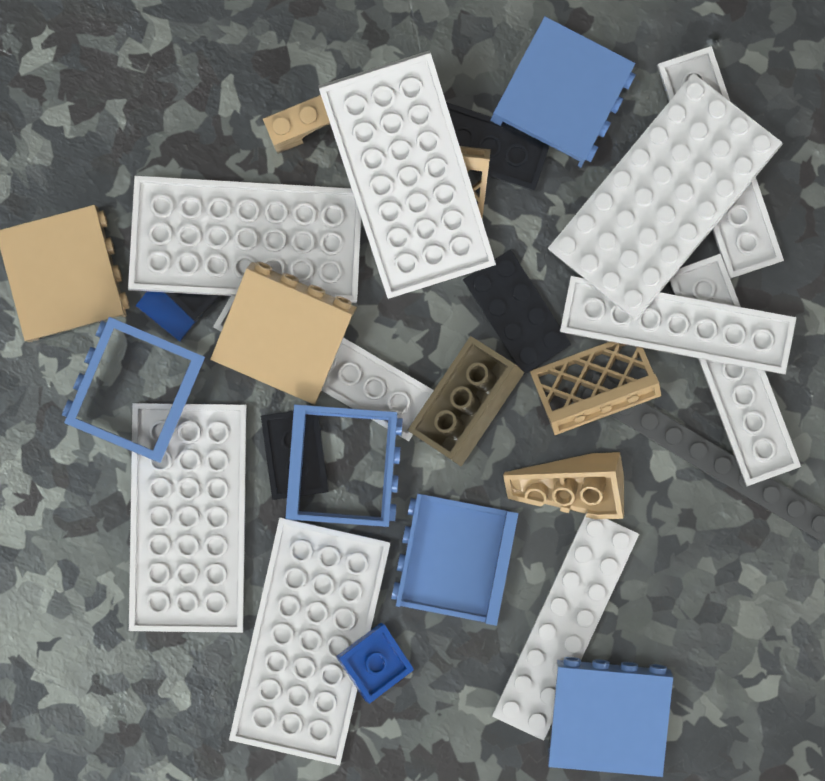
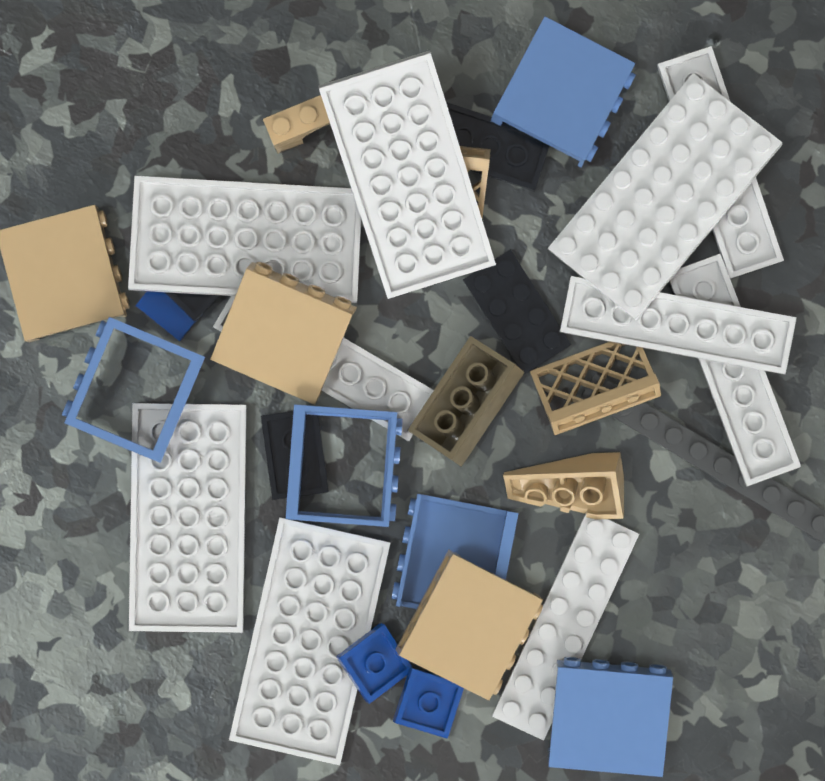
(428, 703): none -> blue tile
(469, 625): none -> tan panel

